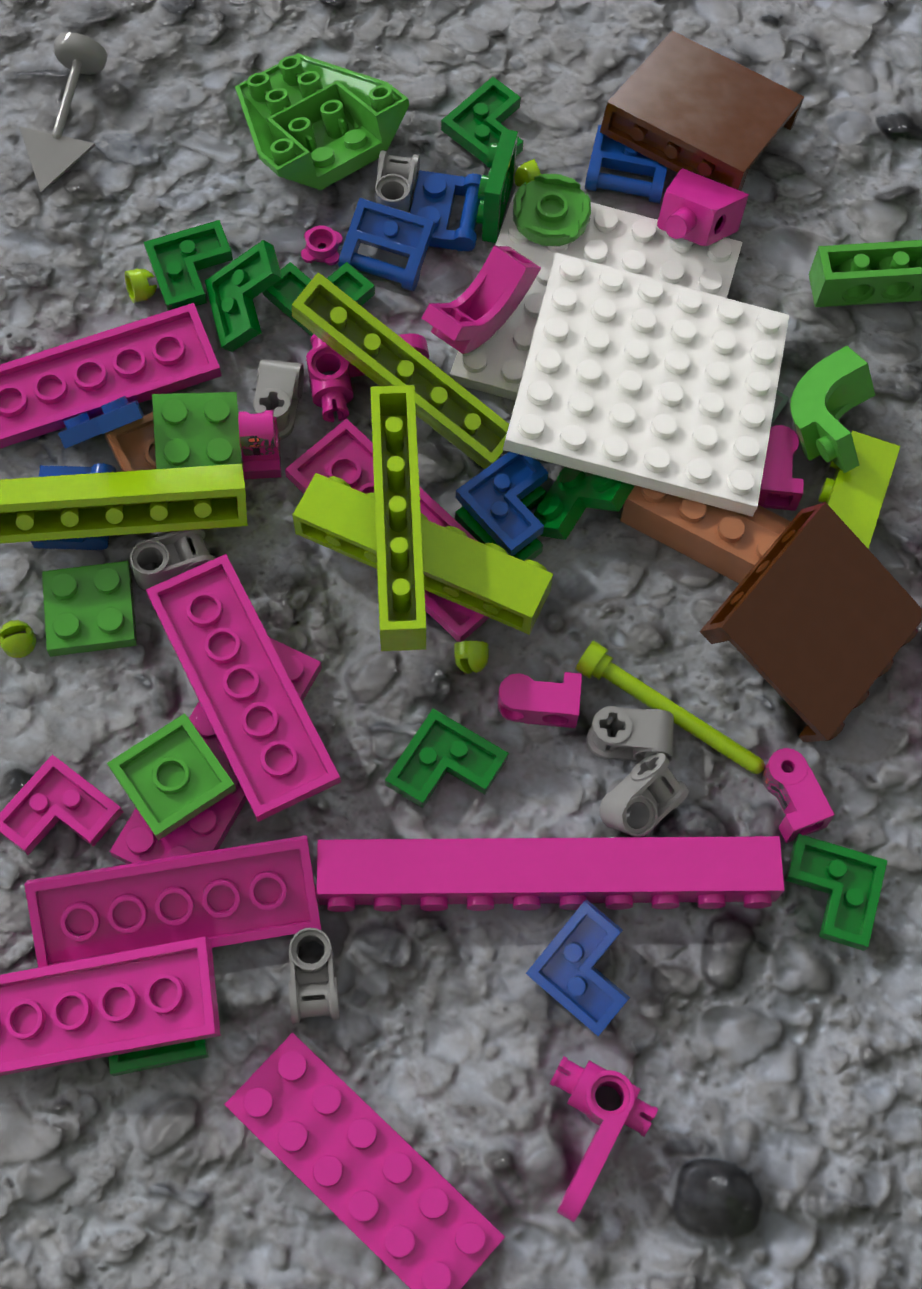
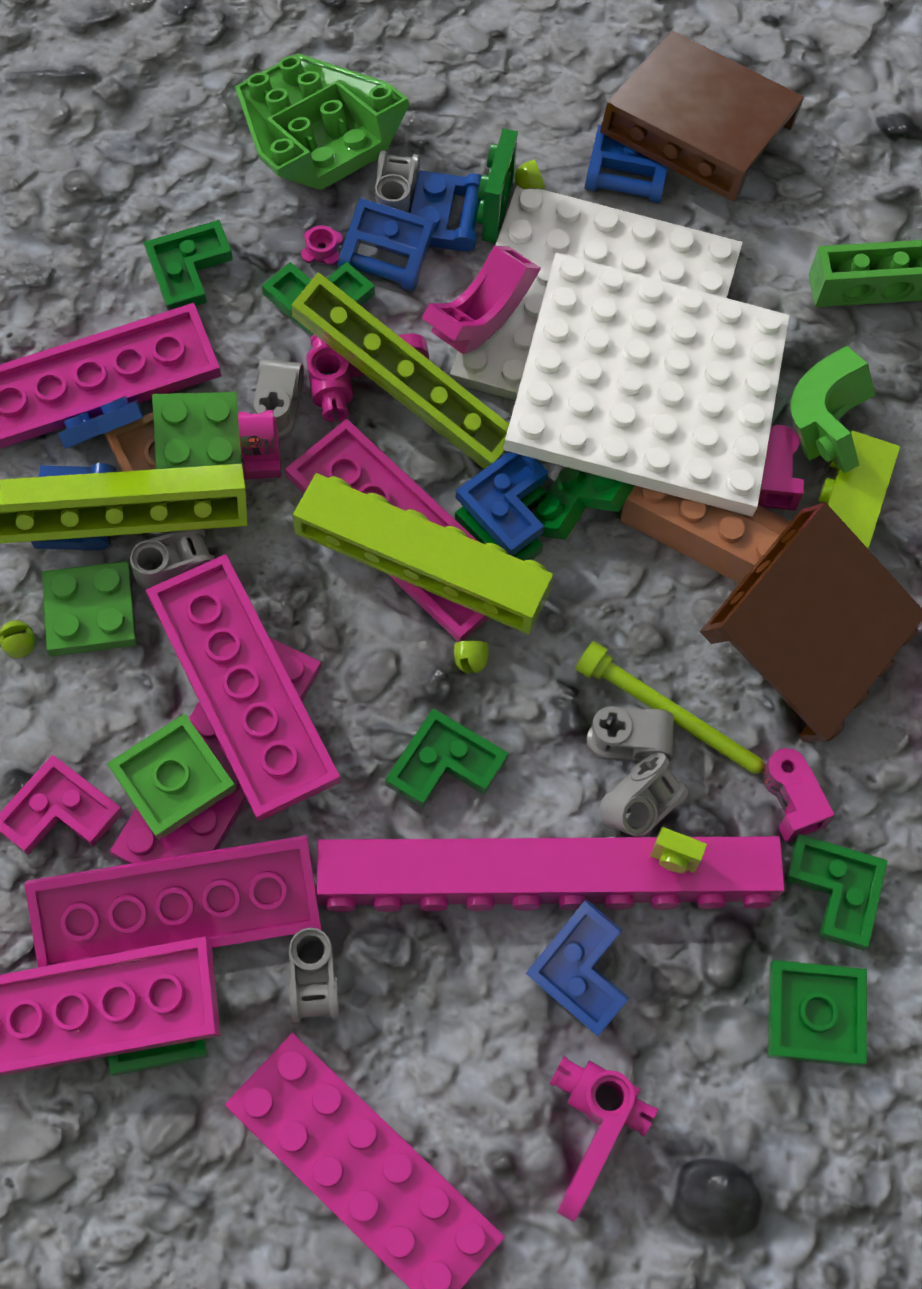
(51, 152): light grey piece -> none
(138, 285): lime hinge -> none
(233, 292): green plate -> none
(398, 519): lime brick -> none
(479, 118): green plate -> none
(539, 701): dark pink leg -> none
(551, 210): bright green tile -> none
(677, 851): none -> lime plate
(700, 209): dark pink torso -> none
(817, 1013): none -> green plate

